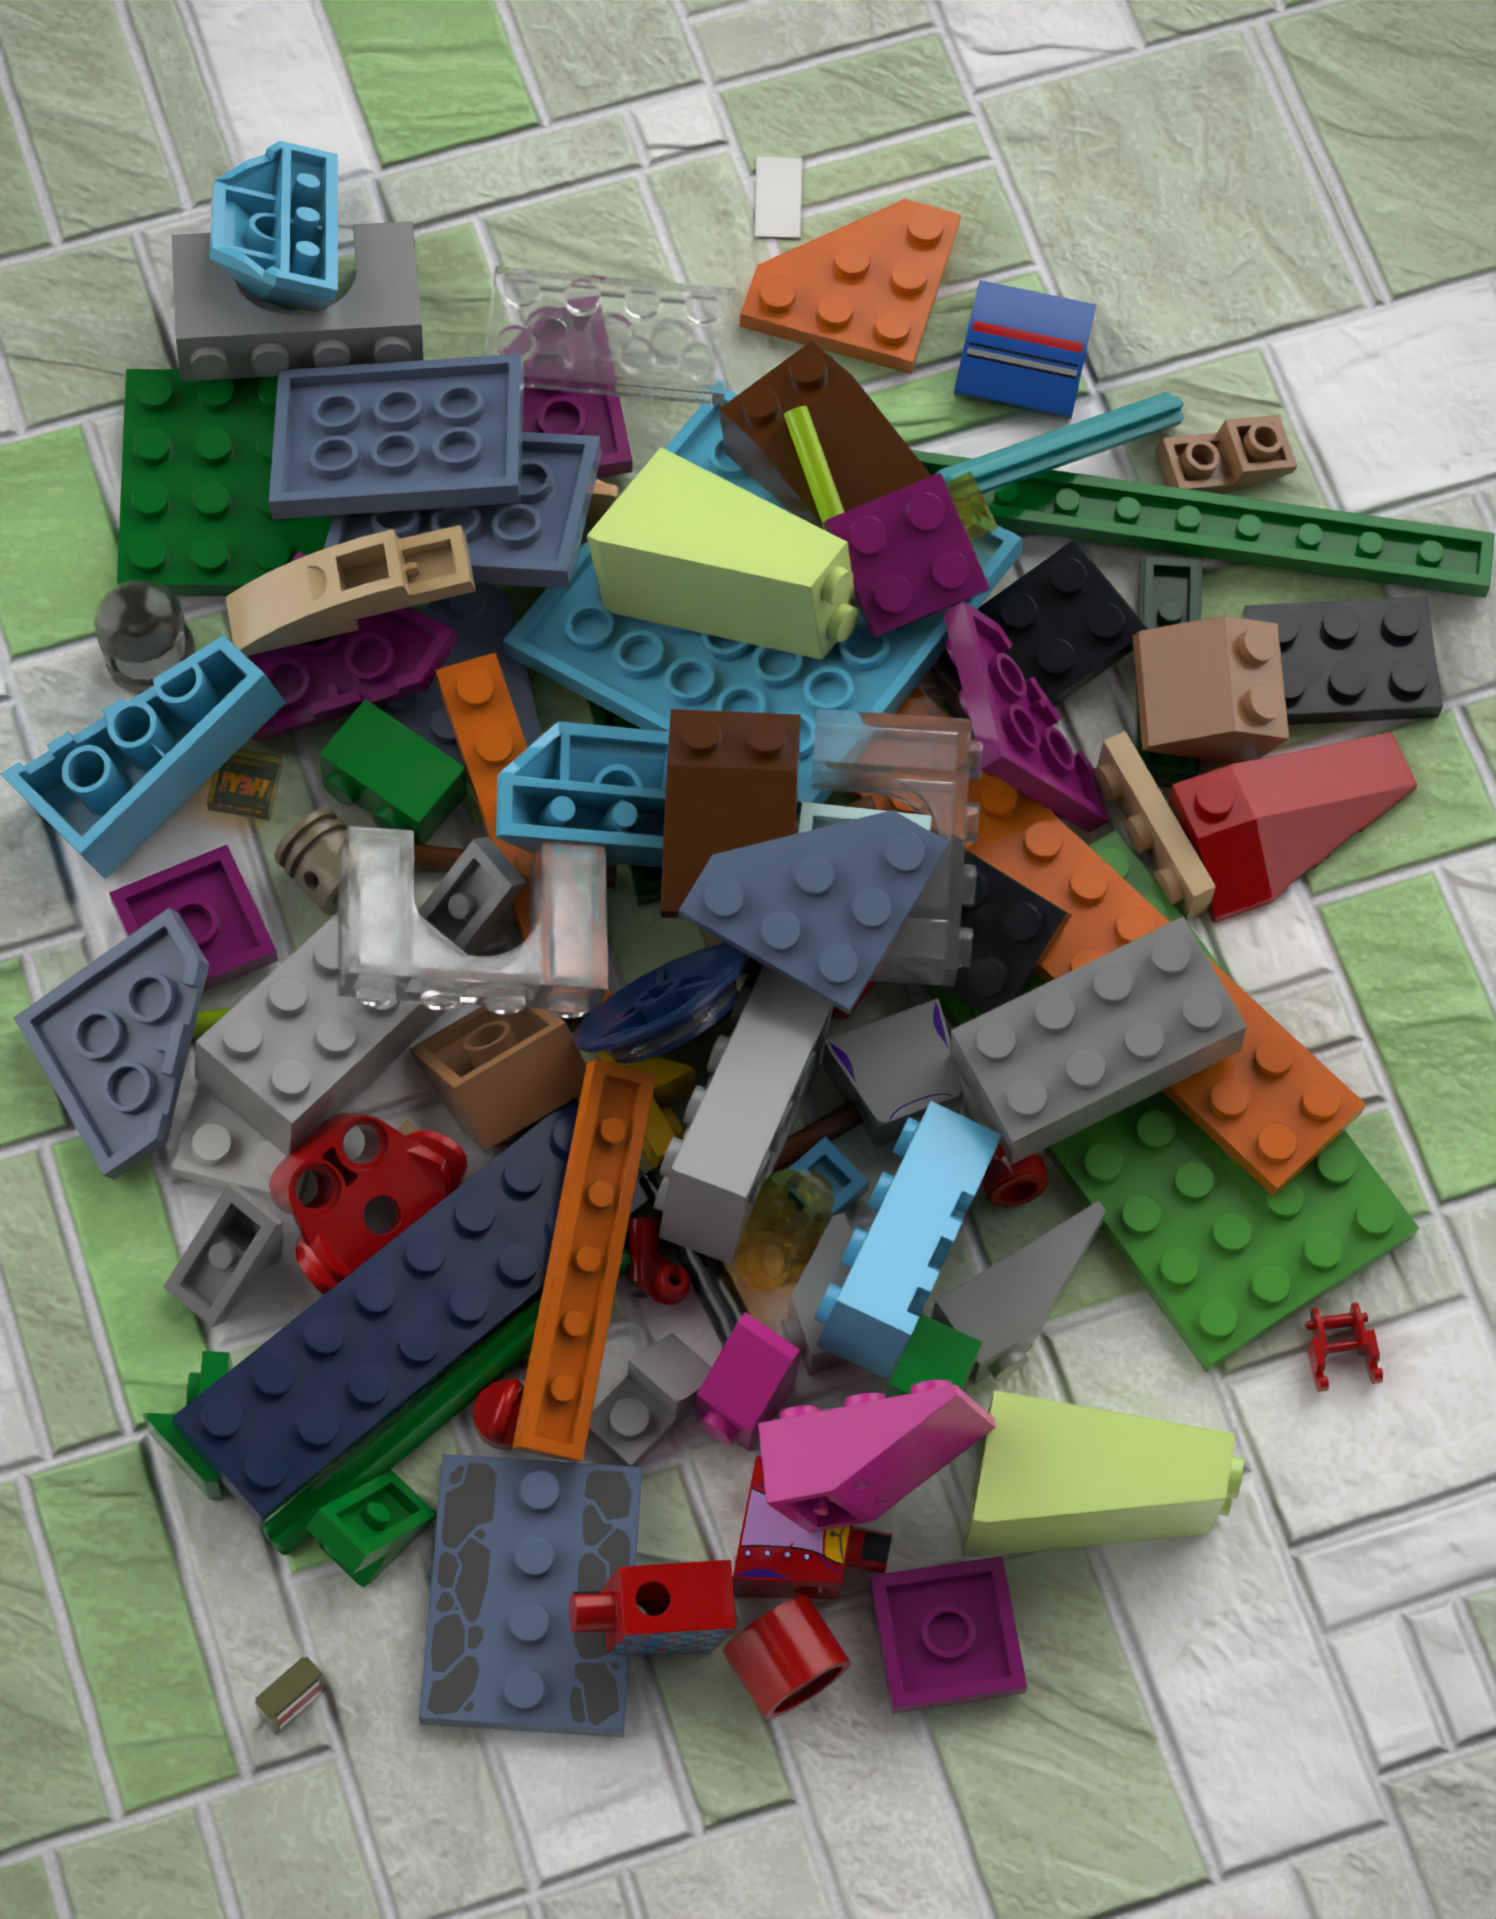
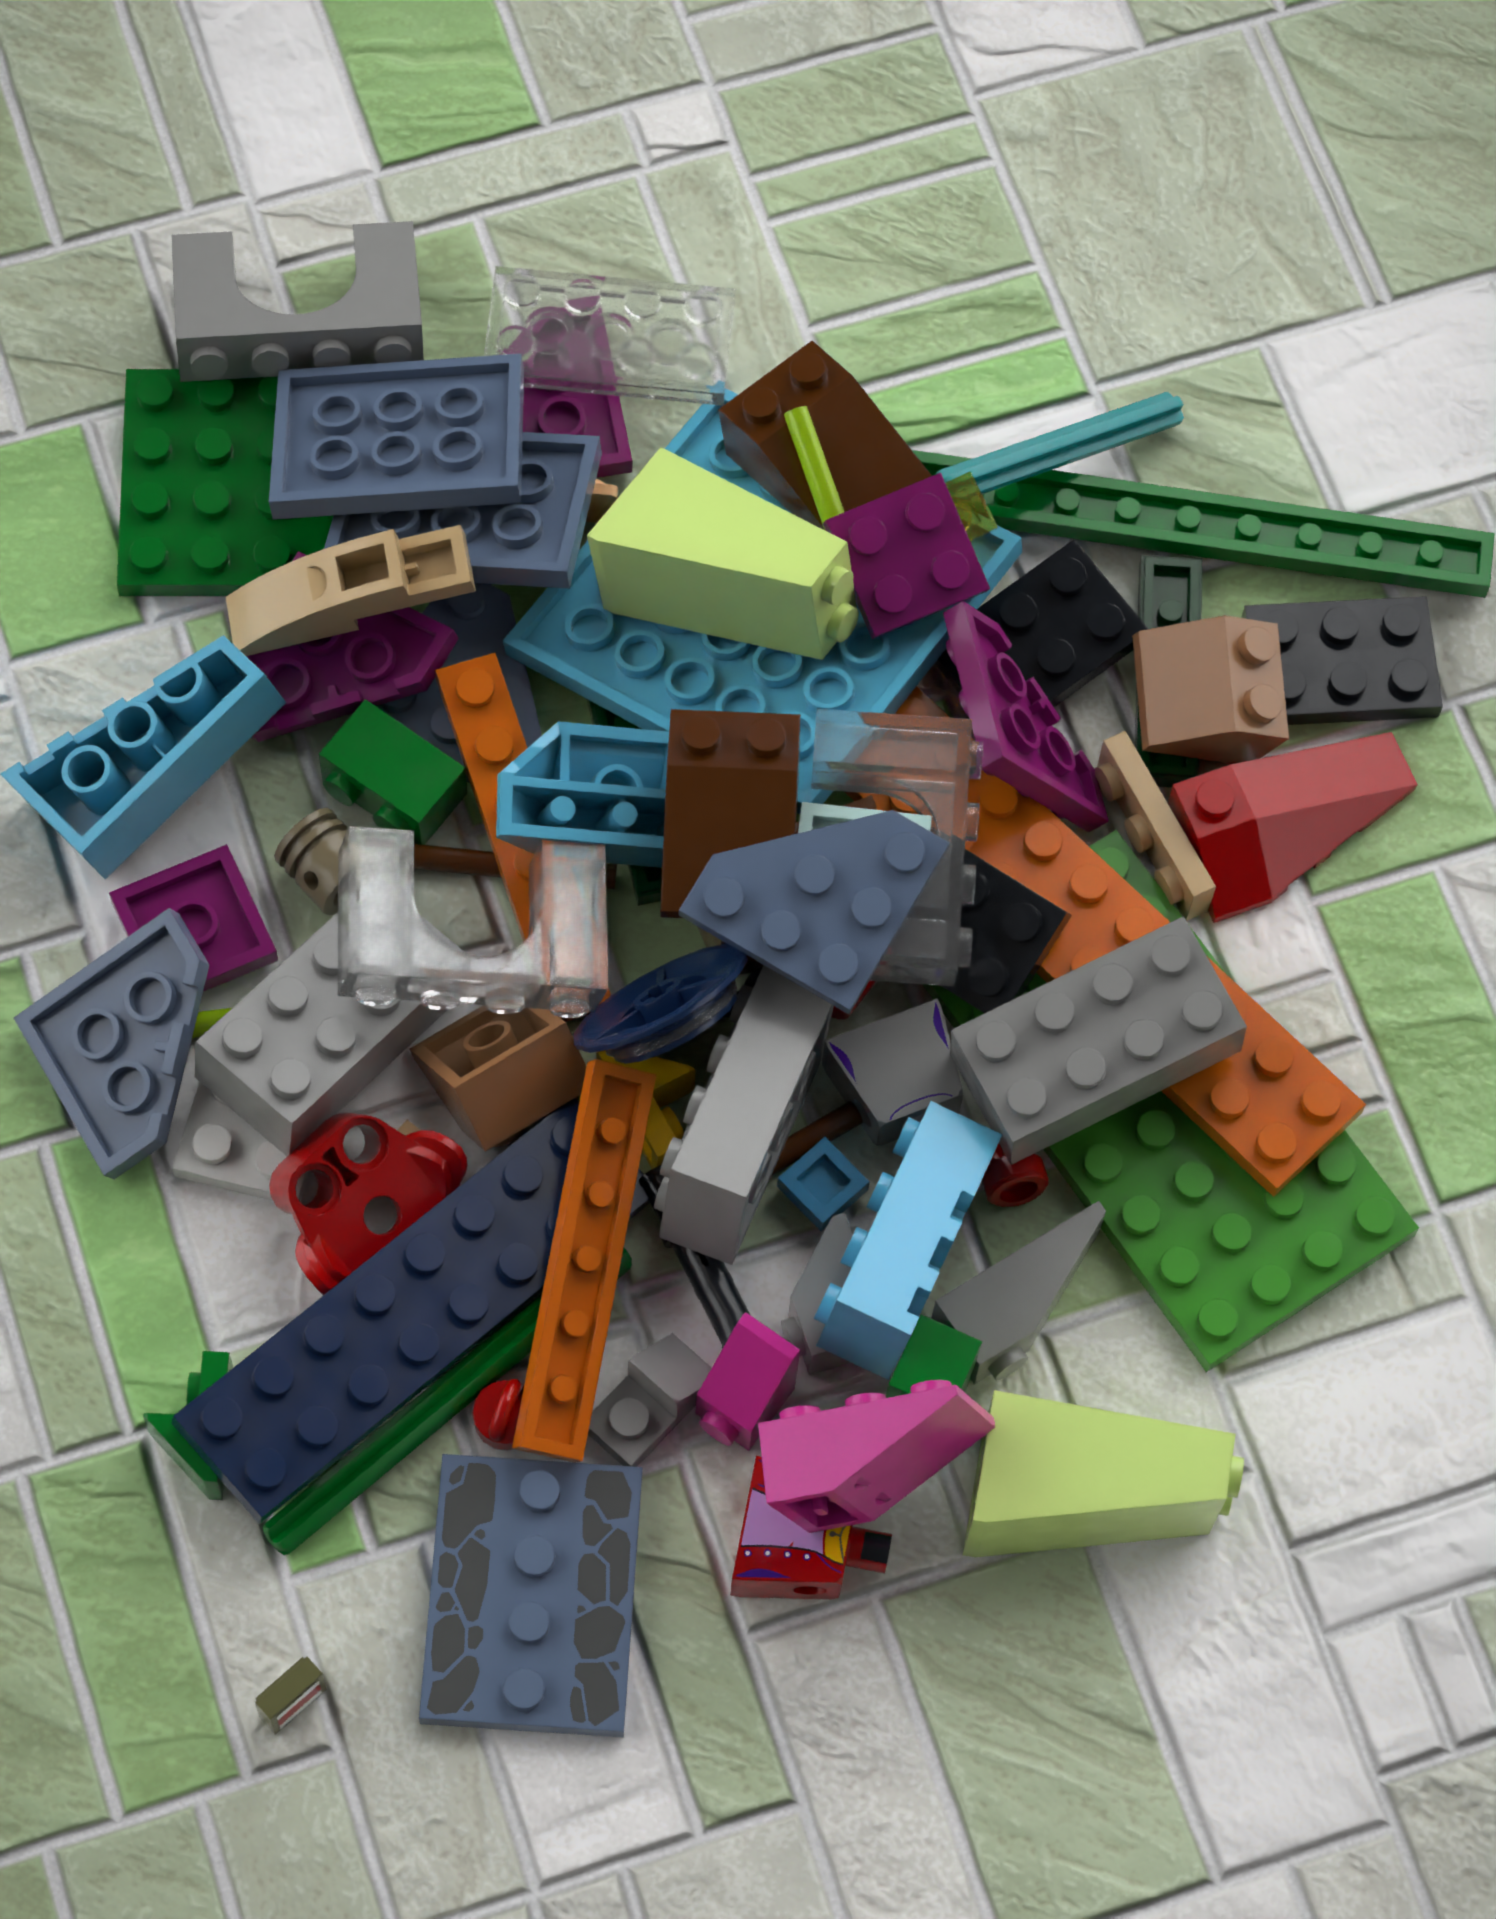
(138, 625): clear smoke helmet -> none
(225, 1255): light grey slope -> none
(246, 784): clear yellow tile -> none
(280, 226): medium azure wedge -> none
(371, 1526): green slope -> none
(475, 897): light grey slope -> none
(650, 1269): red arm -> none
(685, 1604): red torso -> none
(775, 1207): clear yellow beam -> none
(778, 197): white sticker -> none
(786, 1657): red piece -> none
(860, 286): orange plate -> none
(947, 1634): magenta plate -> none
(1025, 349): blue slope -> none
(1233, 459): medium nougat slope -> none
(1364, 1342): red piece -> none

